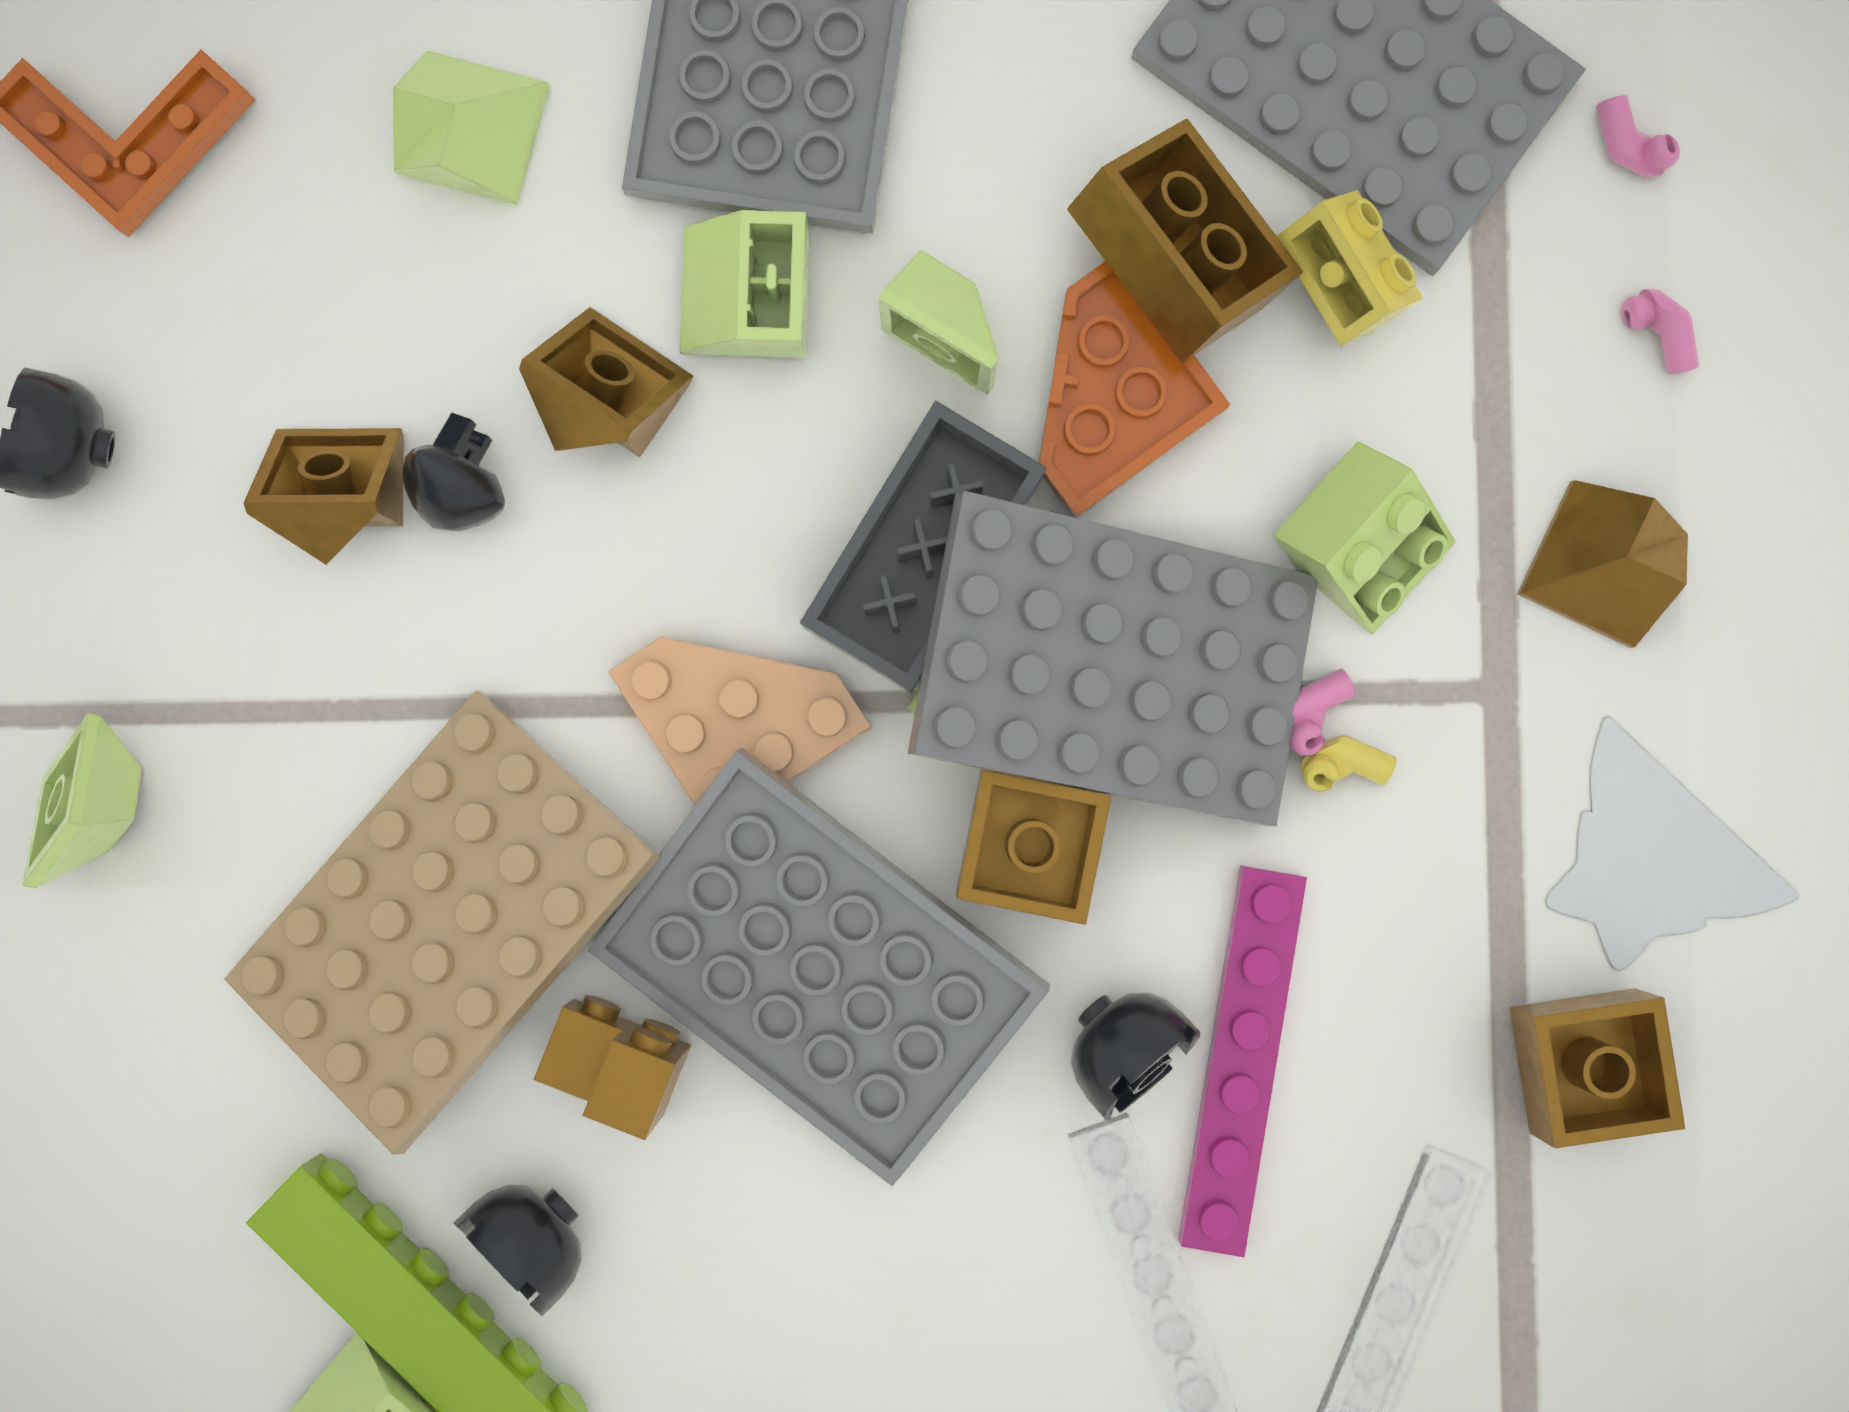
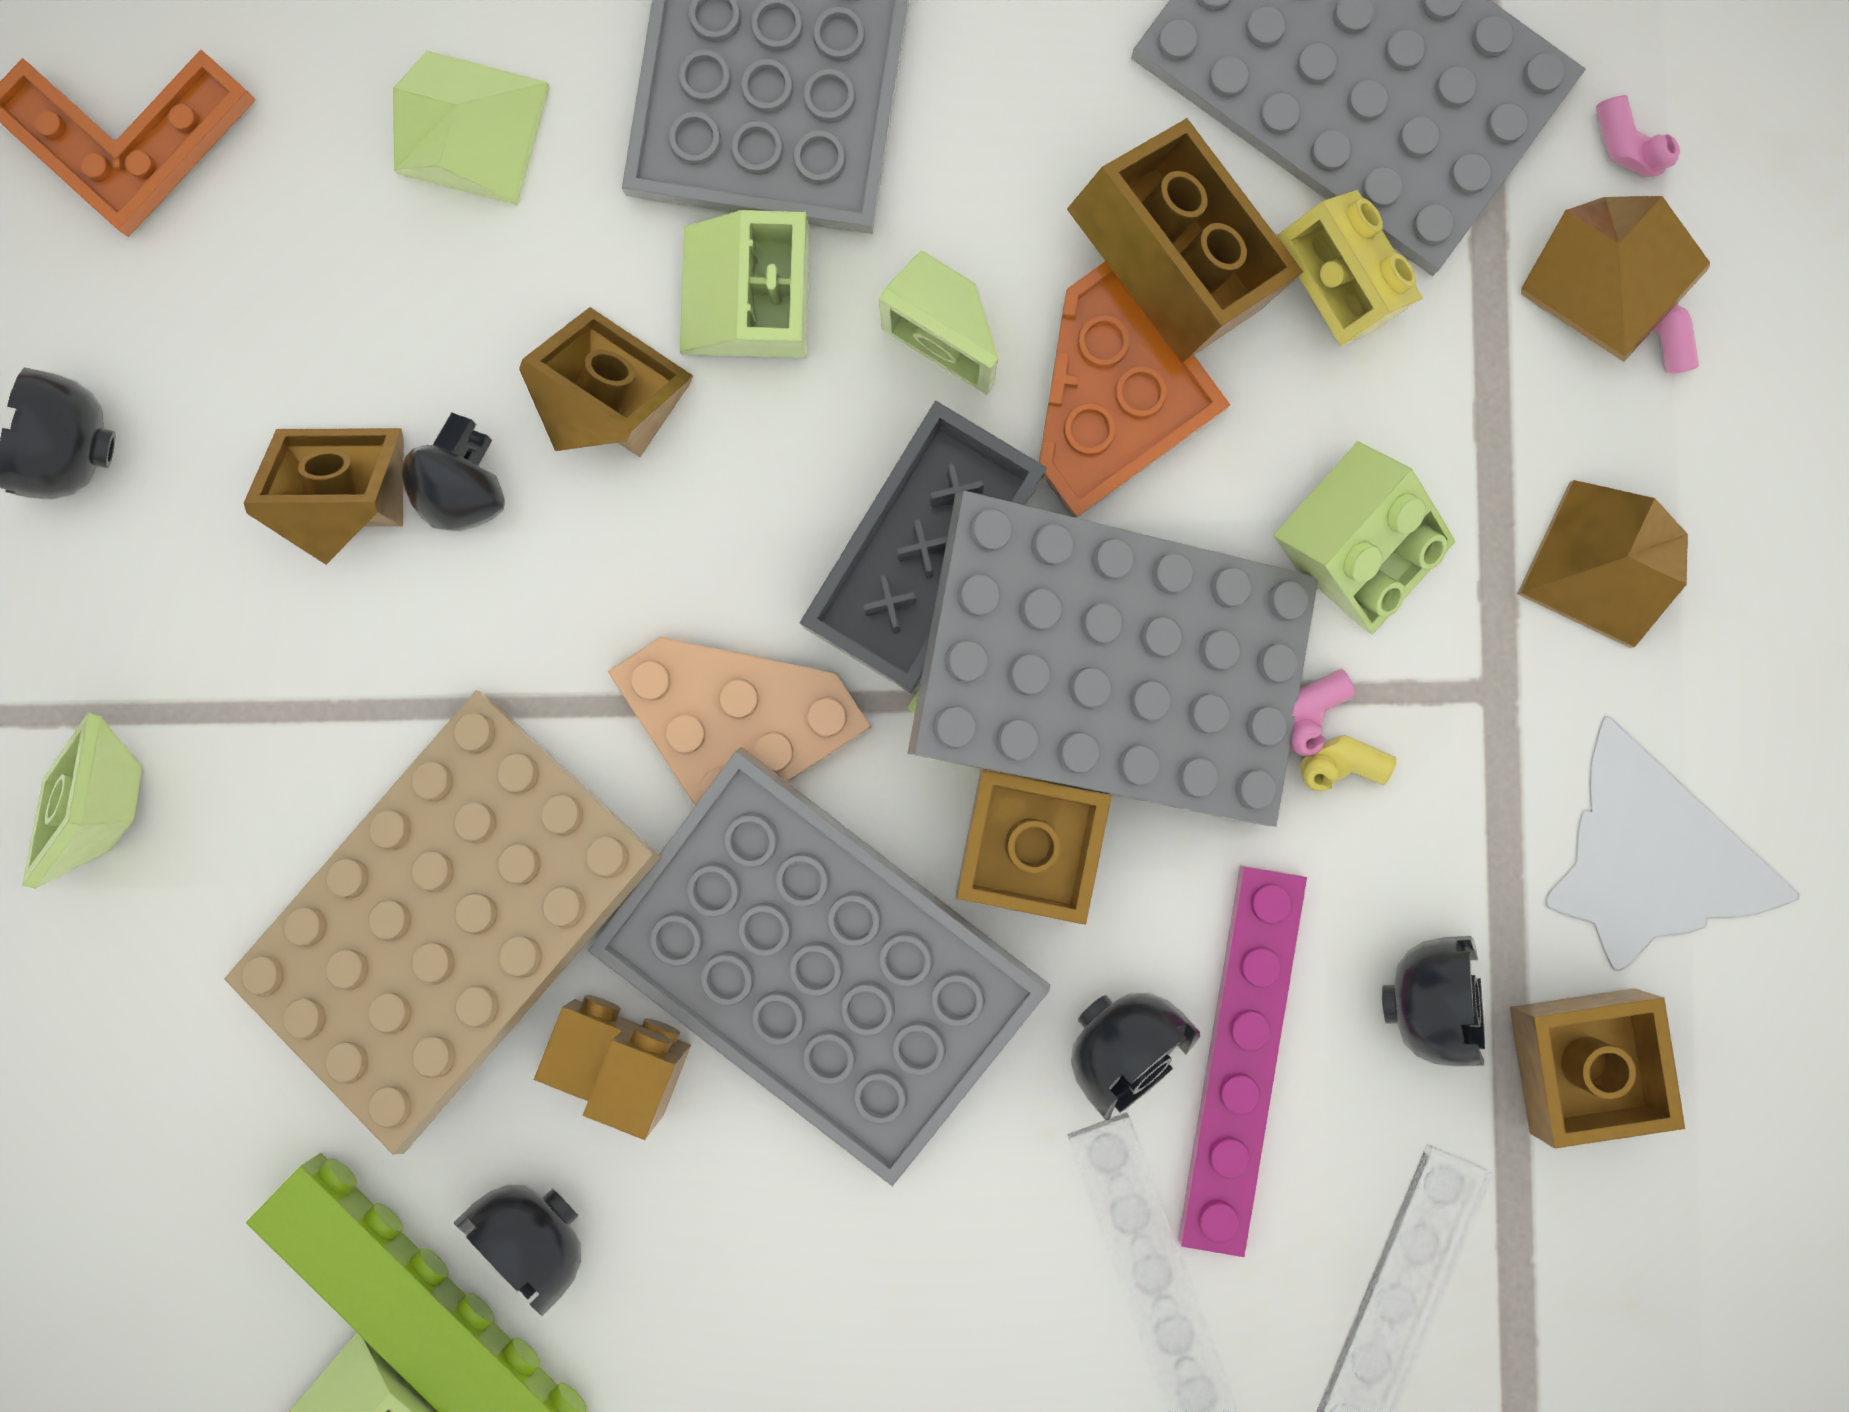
(1439, 1002): none -> black cylinder
(1616, 269): none -> pearl gold slope

